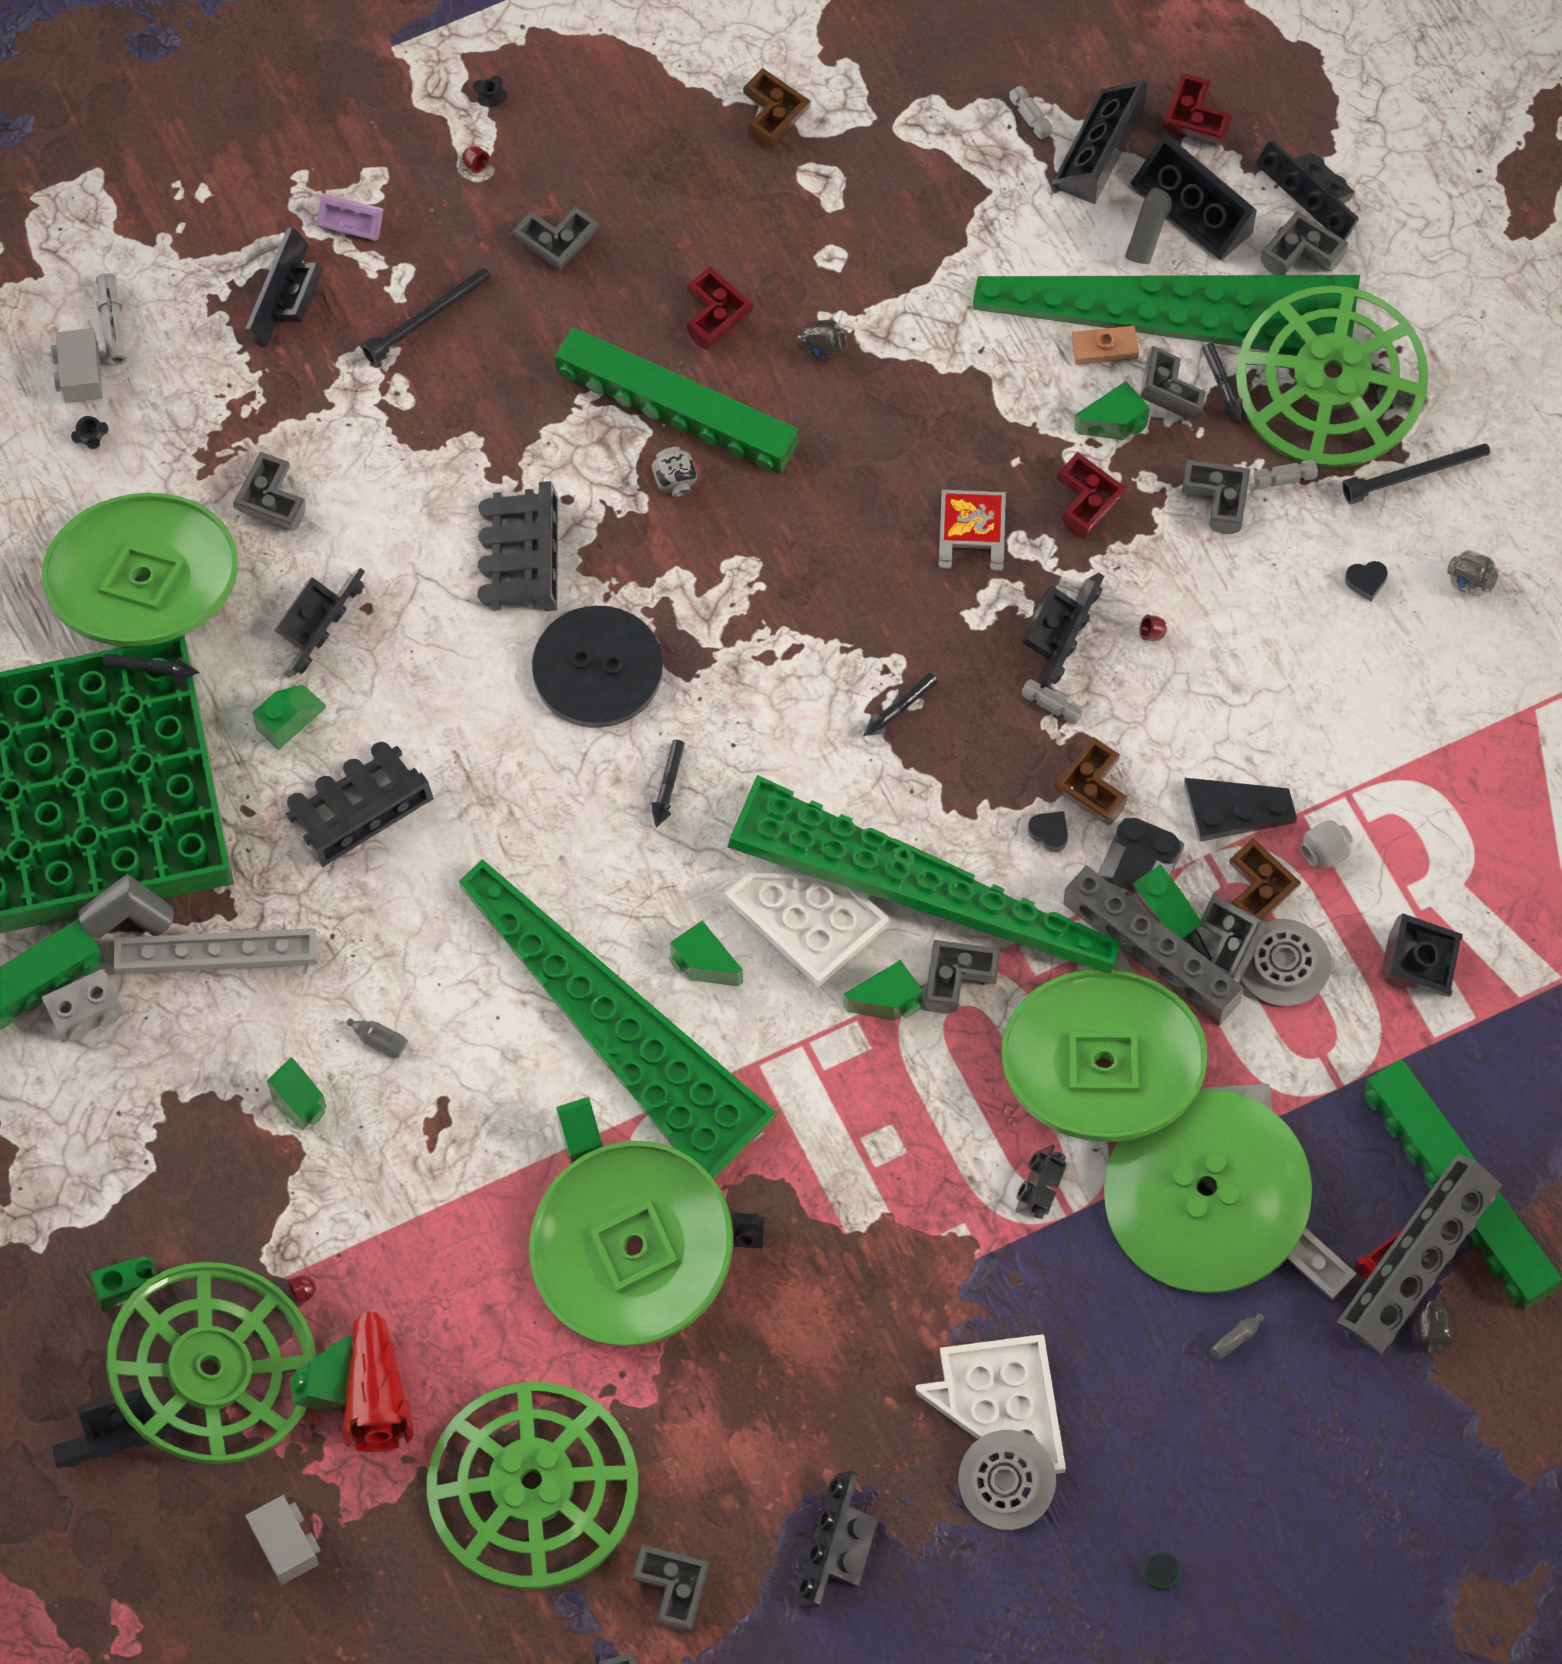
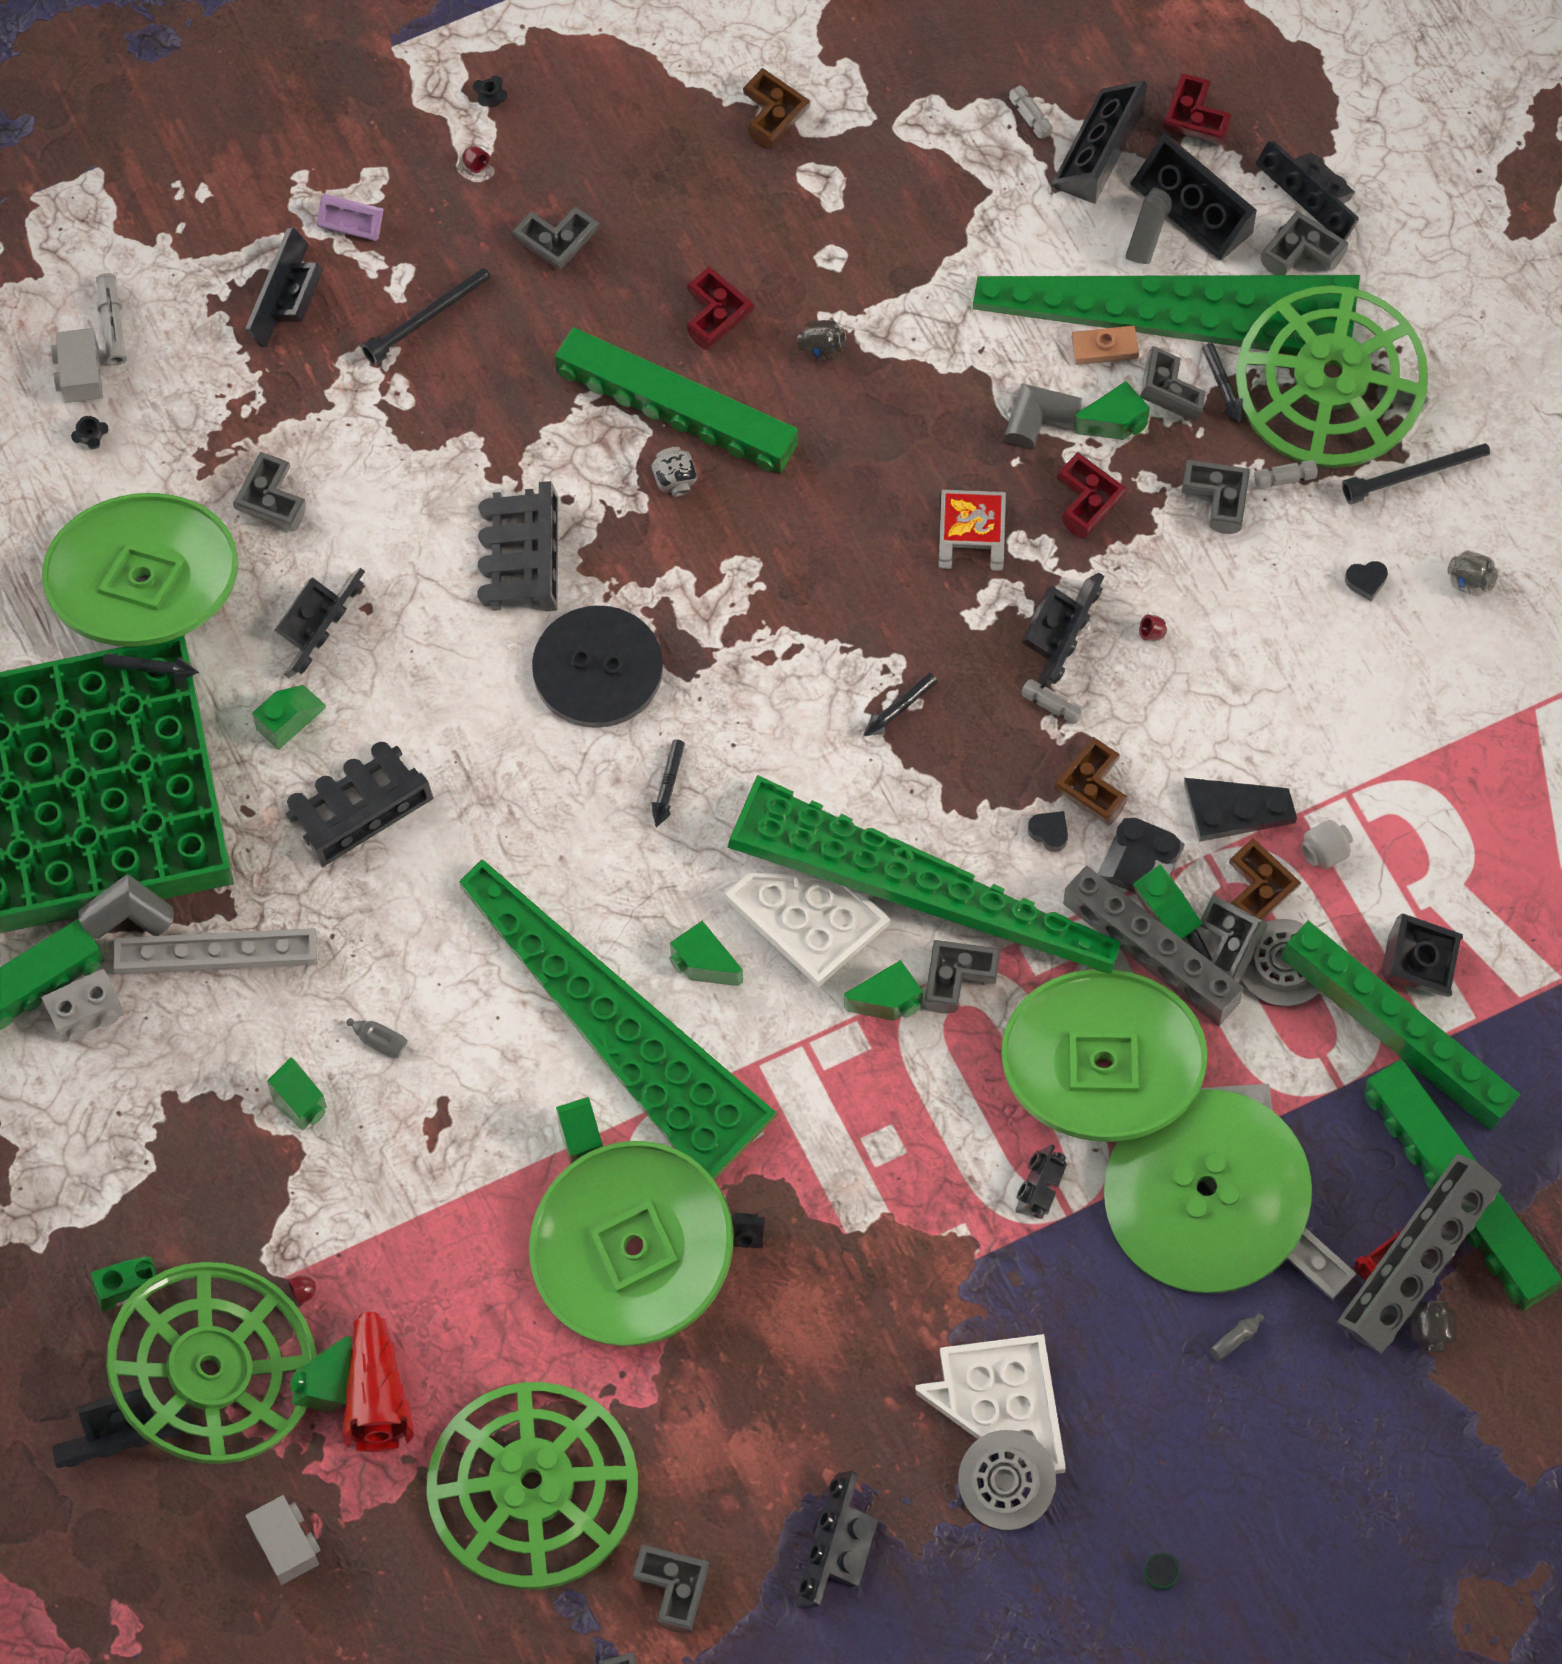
(1039, 406): none -> dark grey brick
(1399, 1025): none -> green brick

